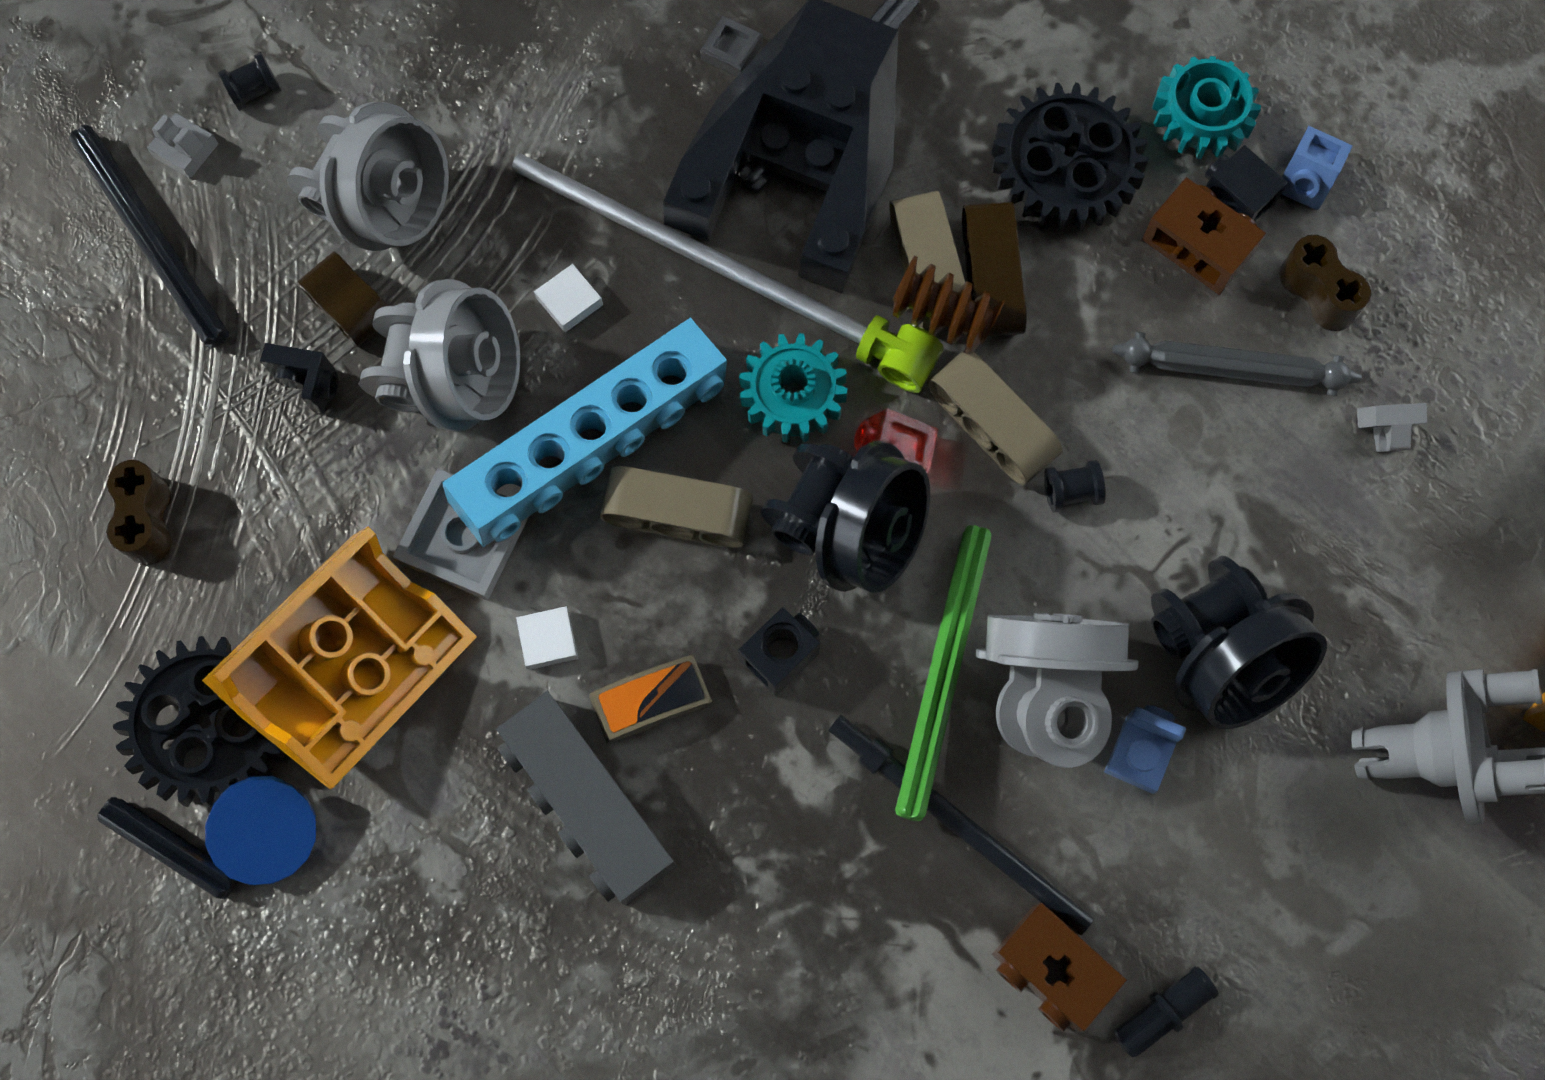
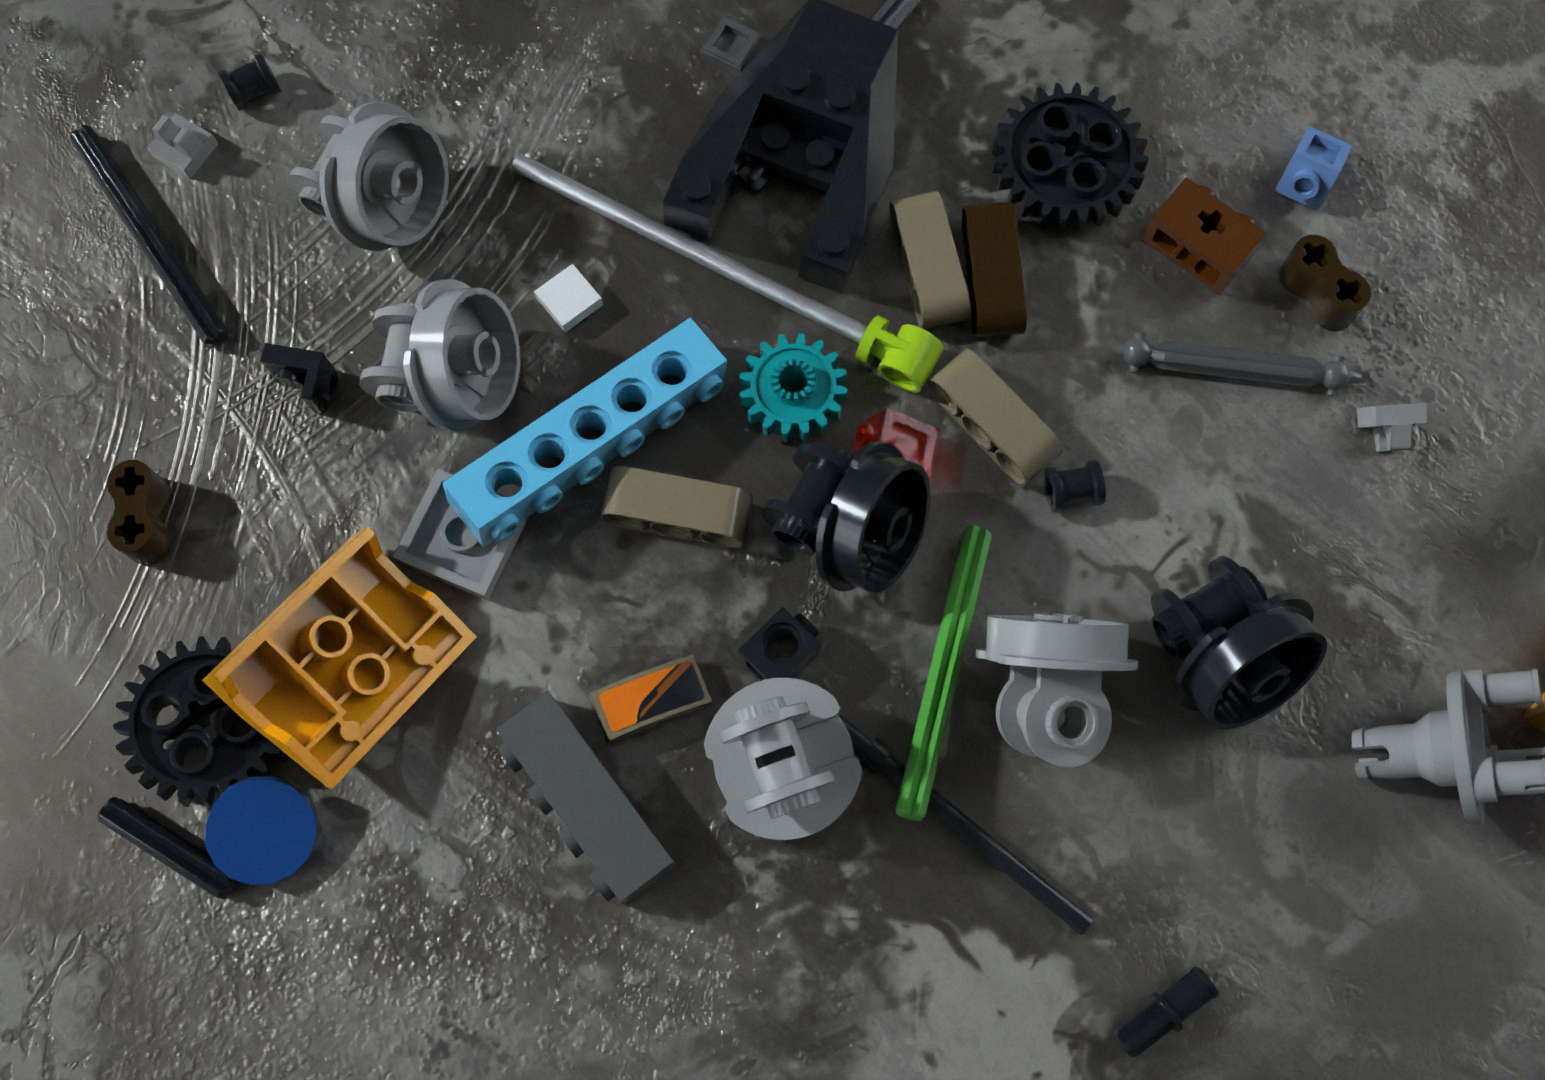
(342, 297): dark brown axle -> none
(547, 638): white tile -> none
(783, 758): none -> light grey piece
(945, 306): reddish brown piece -> none
(1088, 981): reddish brown brick -> none
(1144, 747): medium blue bracket -> none
(1206, 106): teal gear -> none
(1245, 183): black brick -> none

